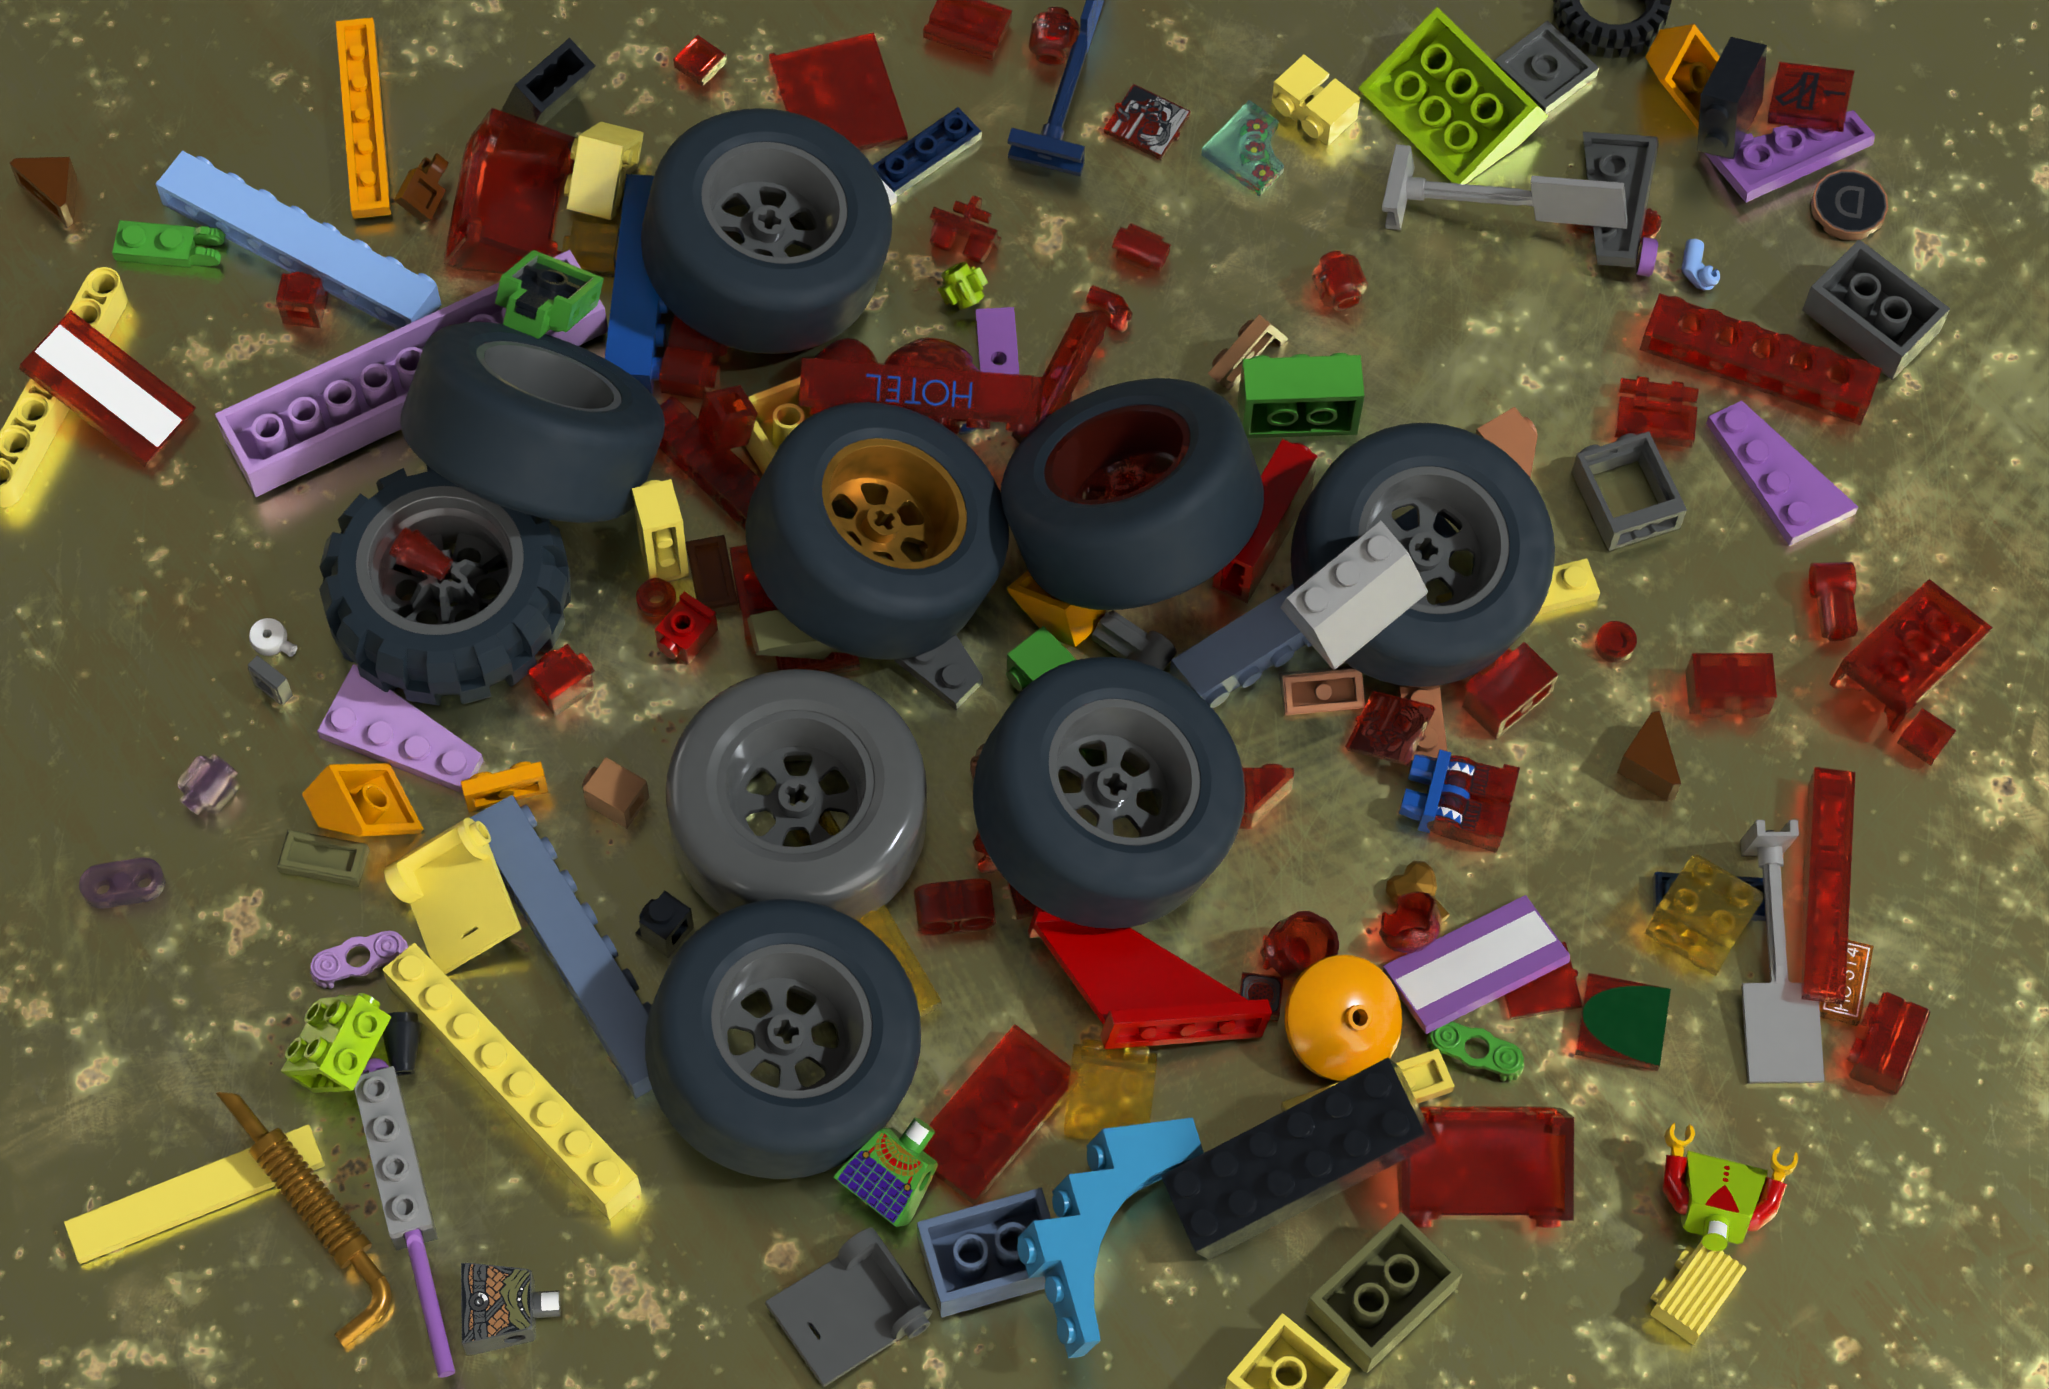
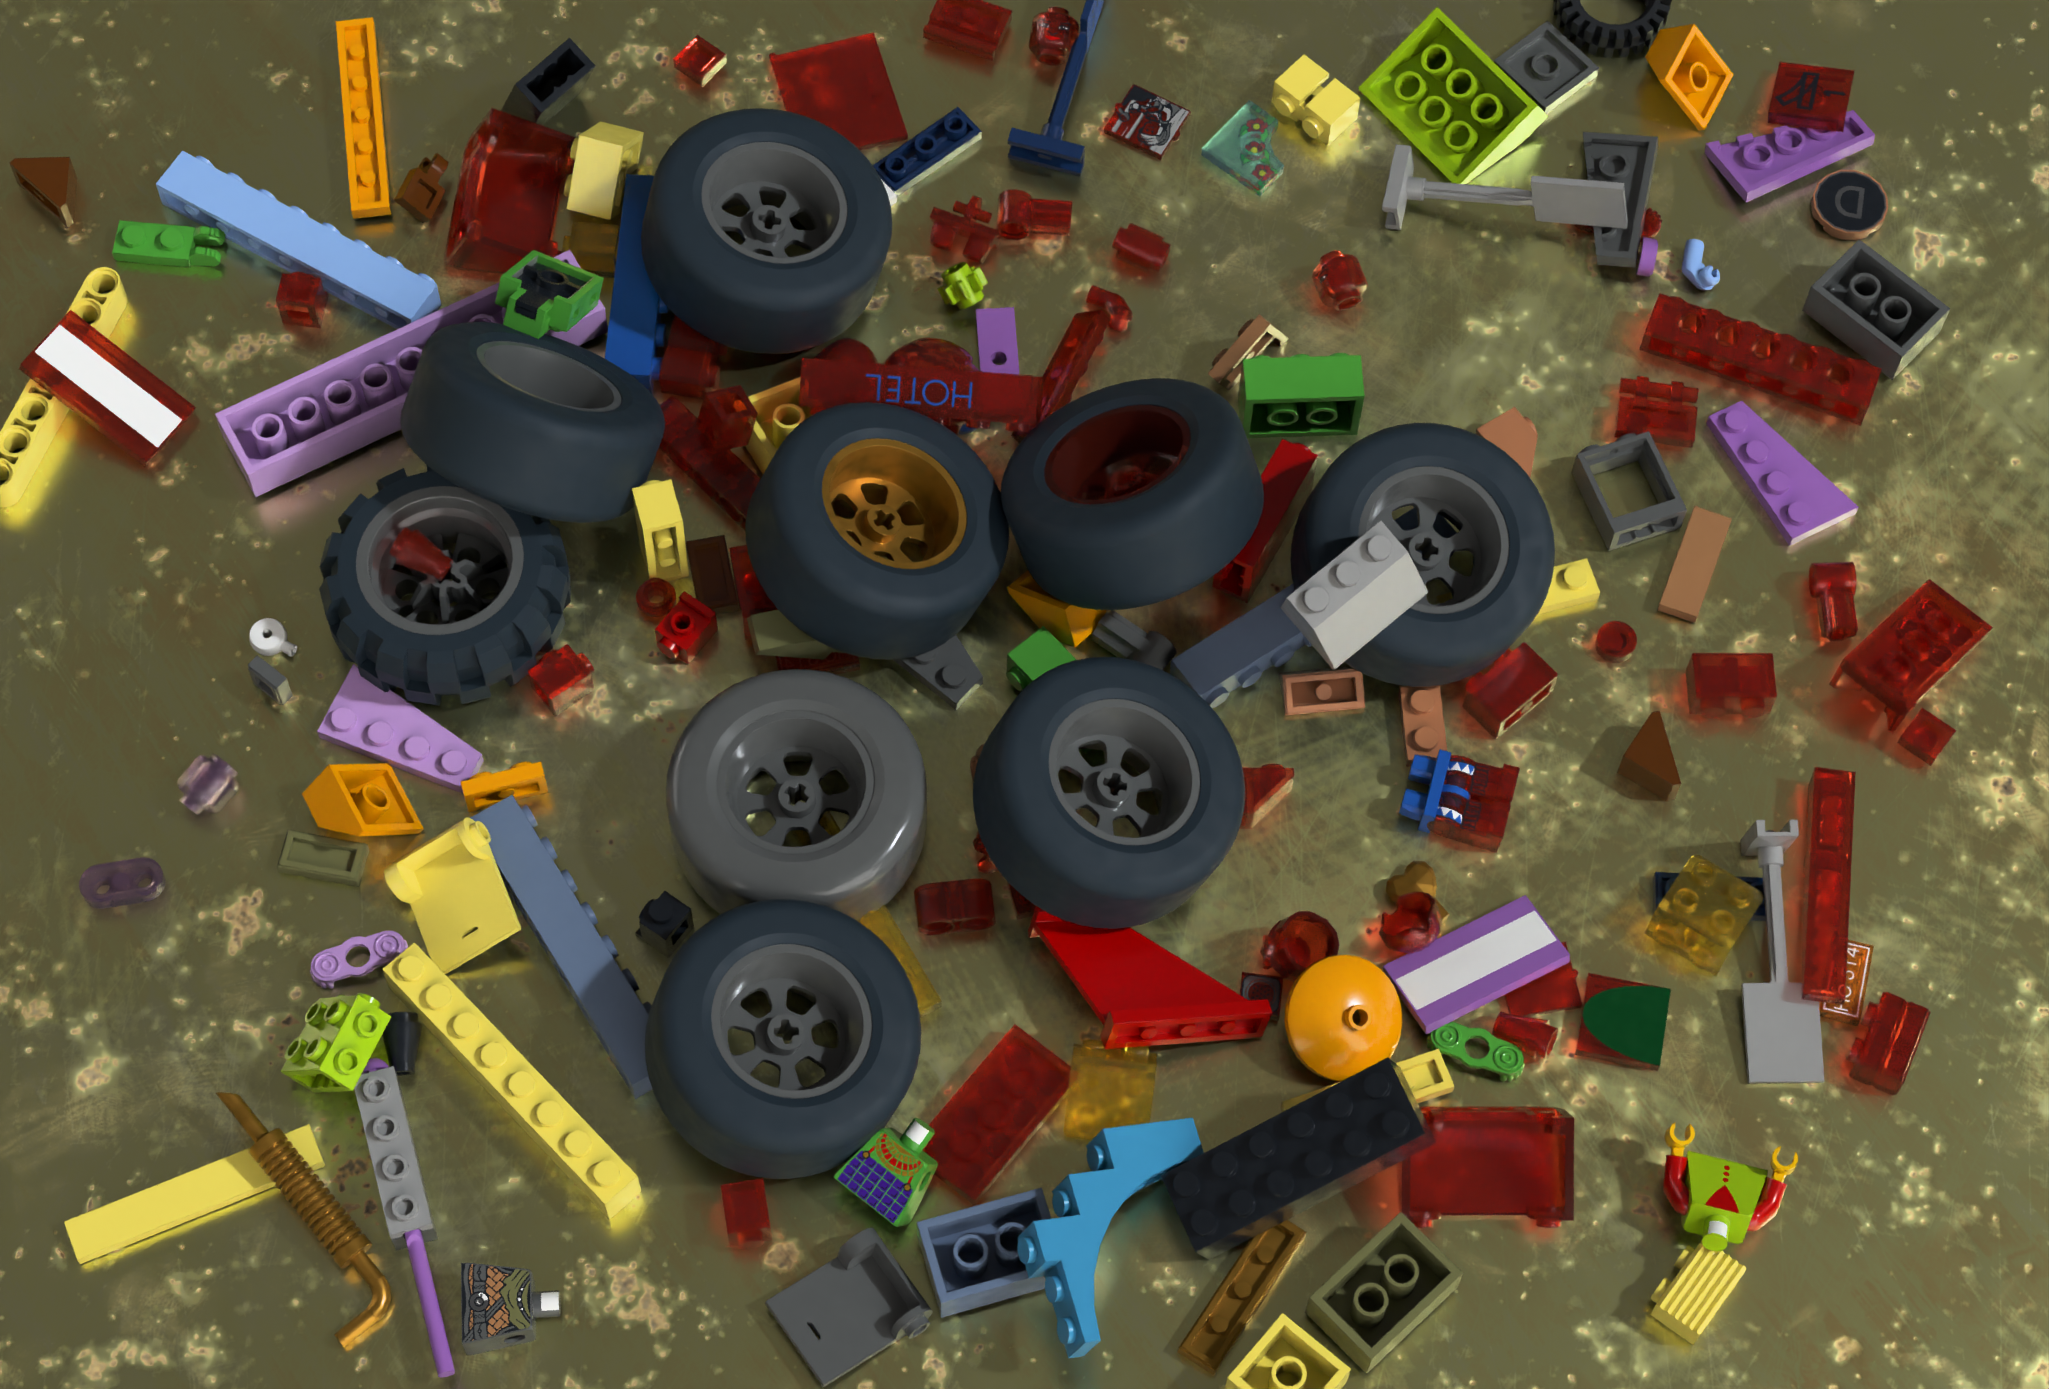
(615, 792): medium nougat brick -> none
(746, 1214): none -> clear red brick
(1022, 215): none -> clear red piece
(1240, 1295): none -> pearl gold tile
(1390, 728): clear red piece -> none
(1530, 1034): none -> clear red cone
(1694, 564): none -> medium nougat tile
(1731, 98): black brick -> none

